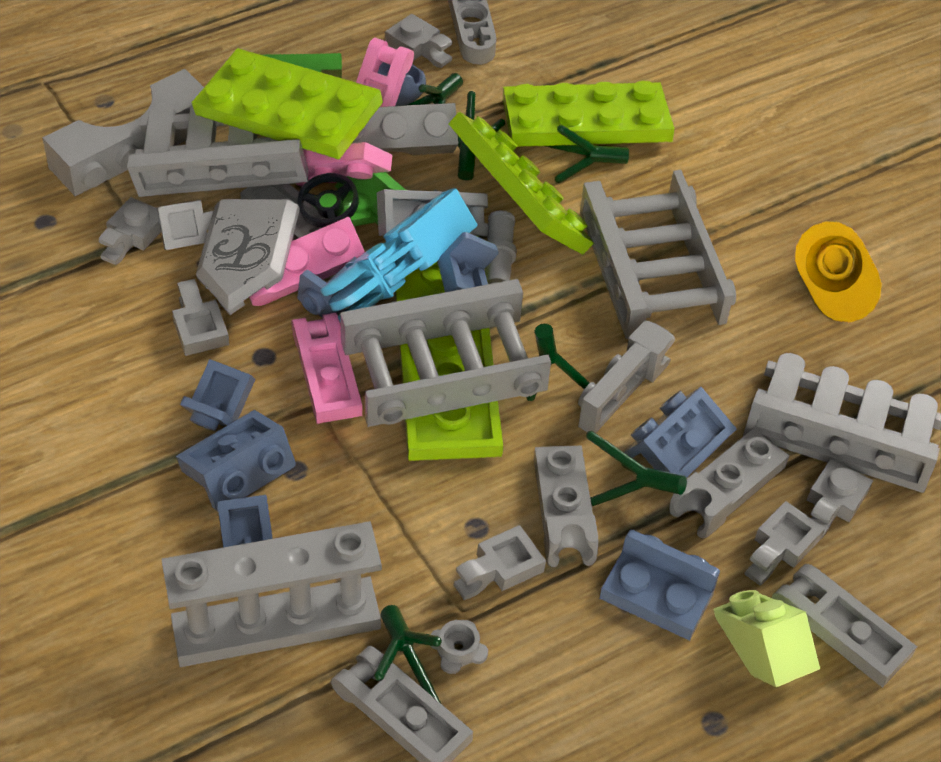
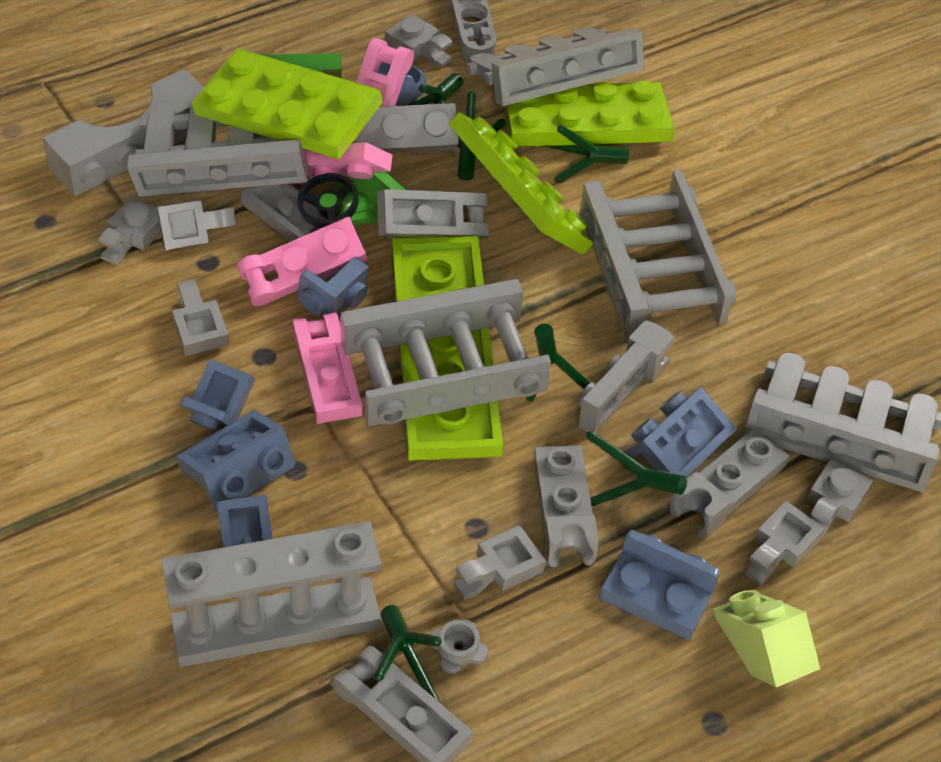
(246, 248): light grey tile -> none
(408, 246): medium azure arm -> none
(465, 262): sand blue bracket -> none
(501, 234): light grey pin -> none
(559, 63): none -> light grey fence
(838, 271): yellow piece -> none
(848, 625): light grey plate -> none

